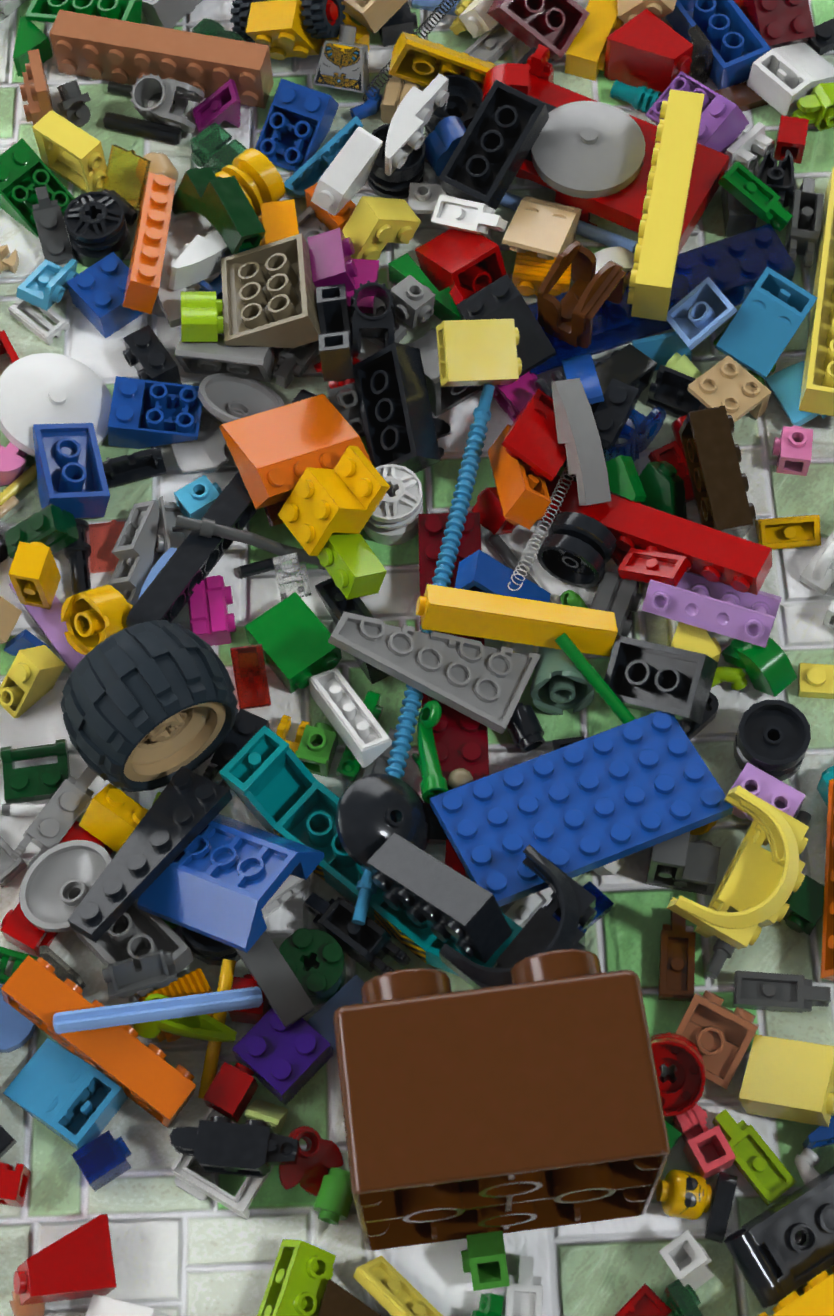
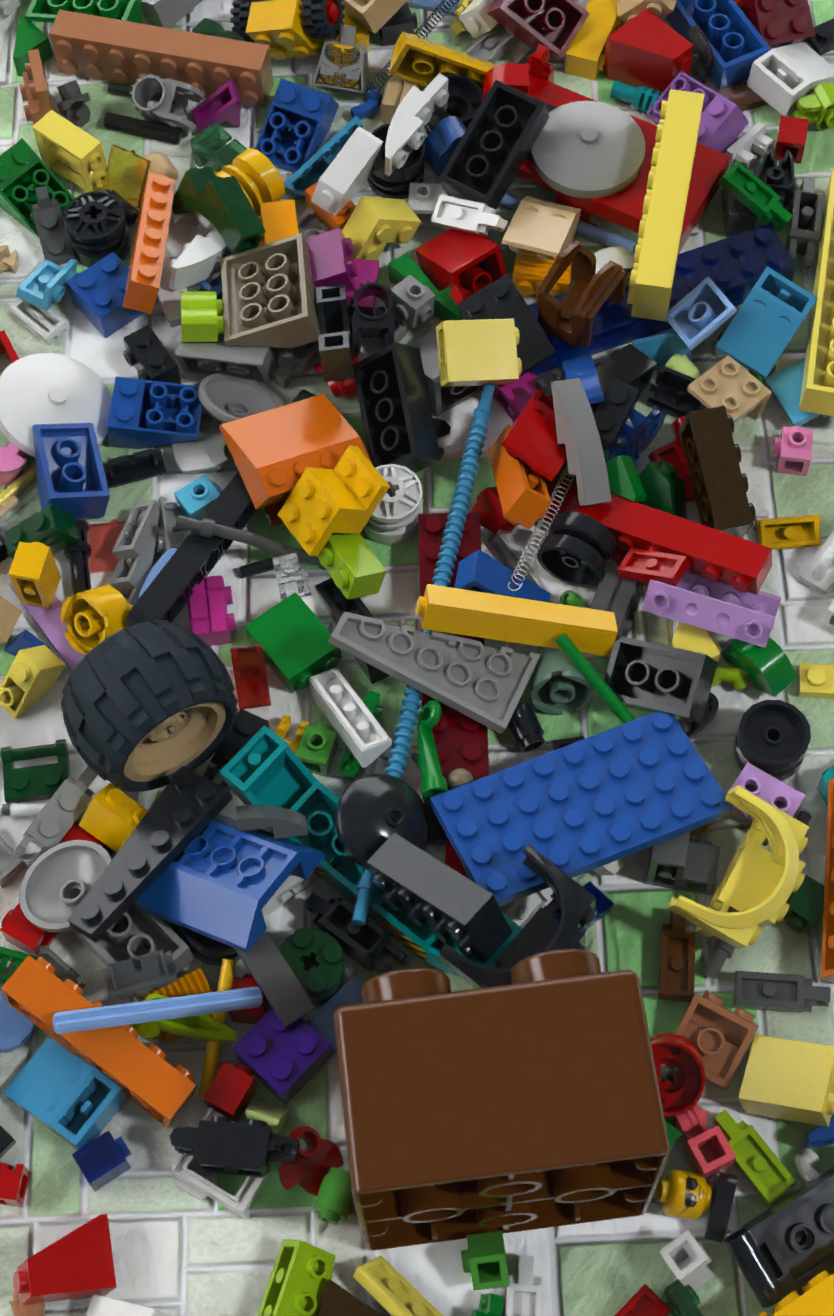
(284, 821): none -> dark grey slope
(347, 403): dark grey hips -> none

